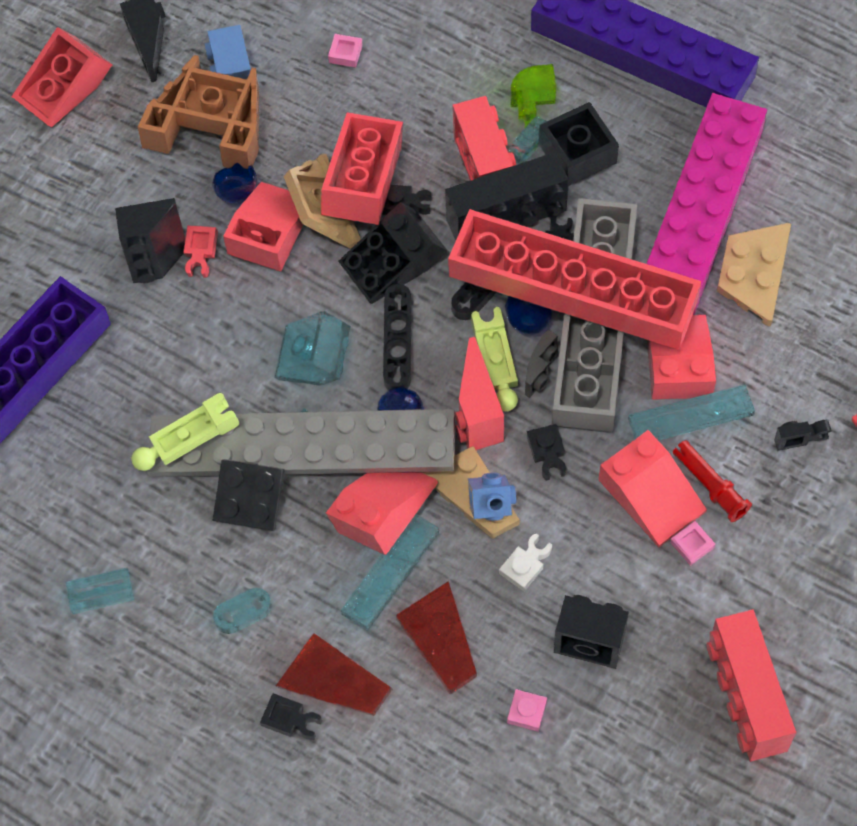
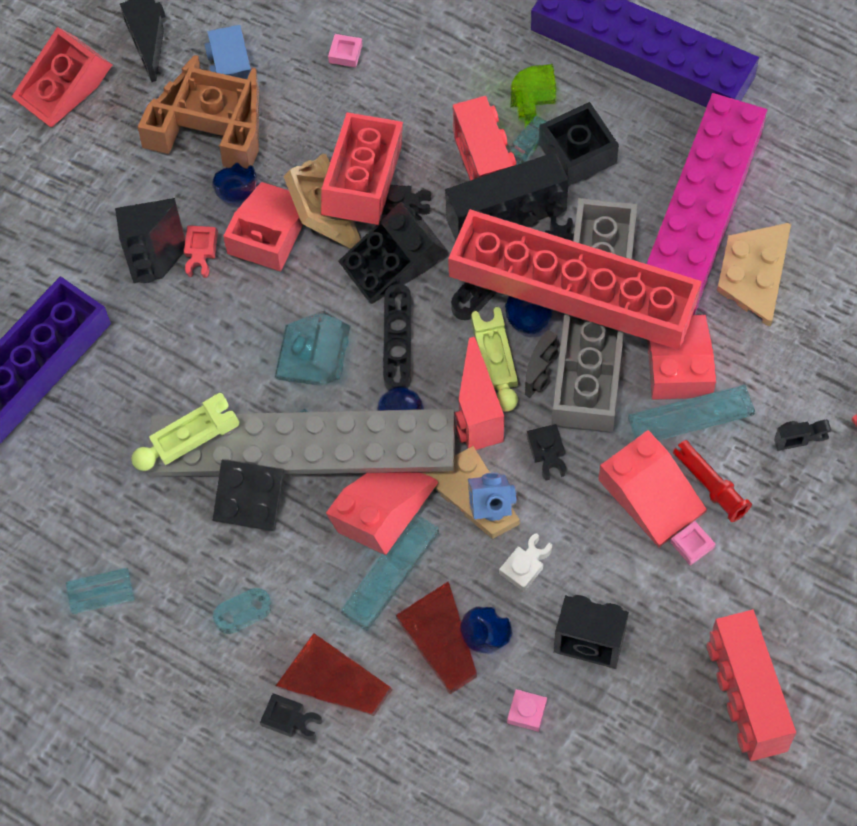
(485, 630): none -> clear blue hair

